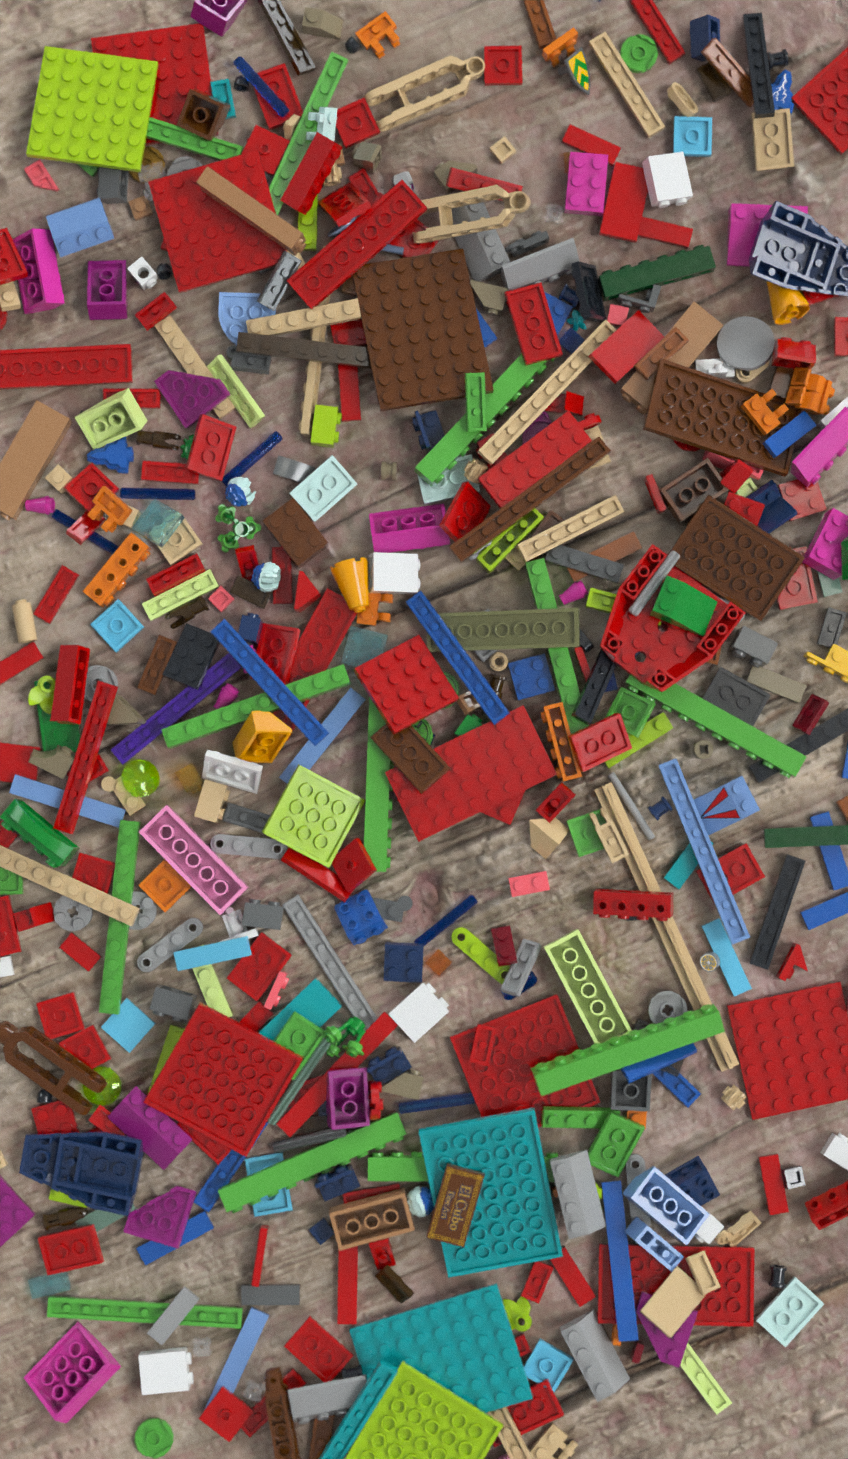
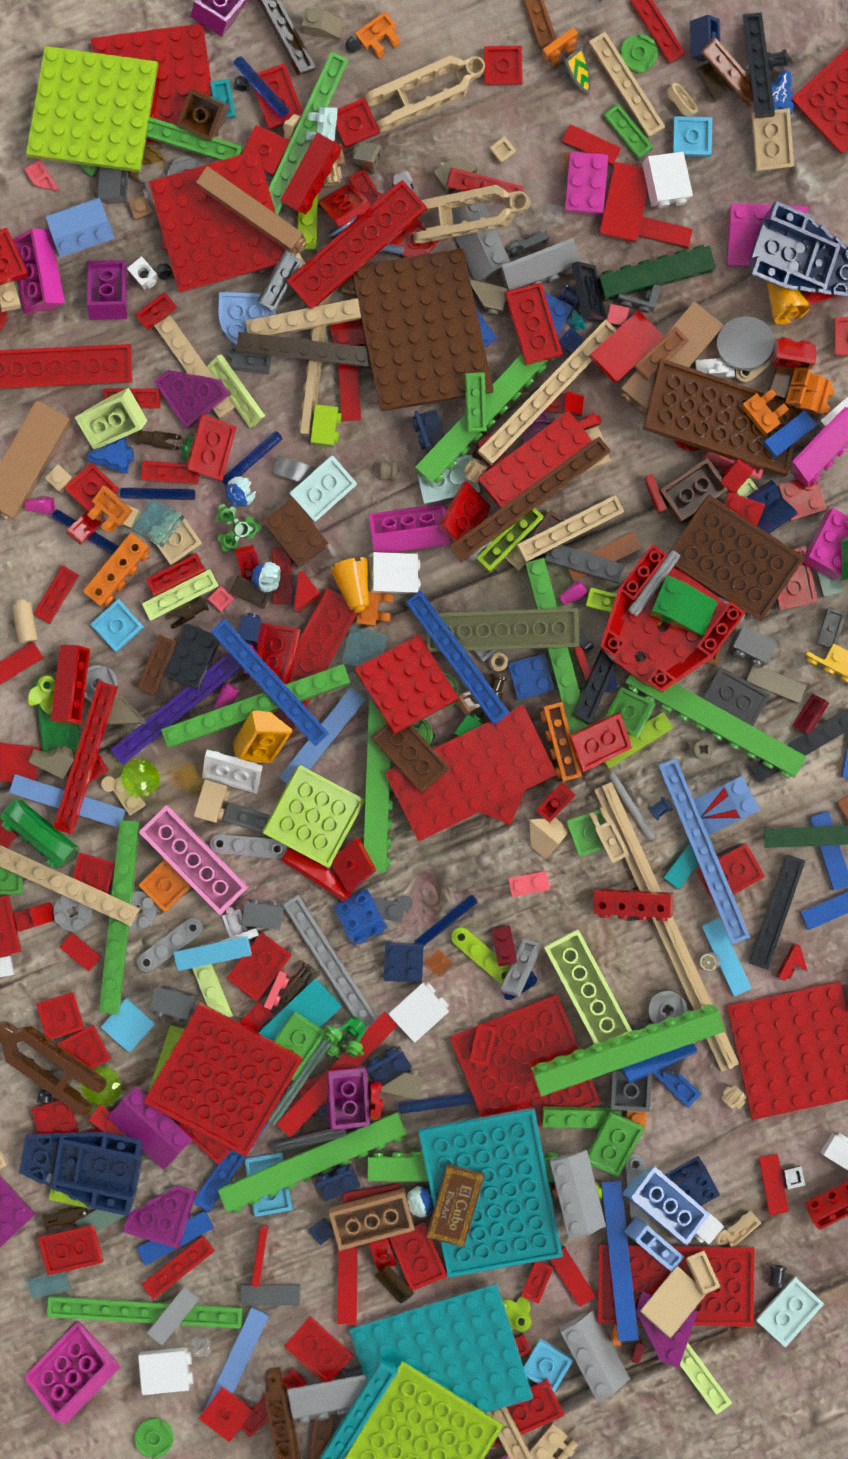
(178, 1267): none -> red plate
(298, 982): none -> dark brown piece
(418, 1257): none -> red plate
(628, 131): none -> bright green tile

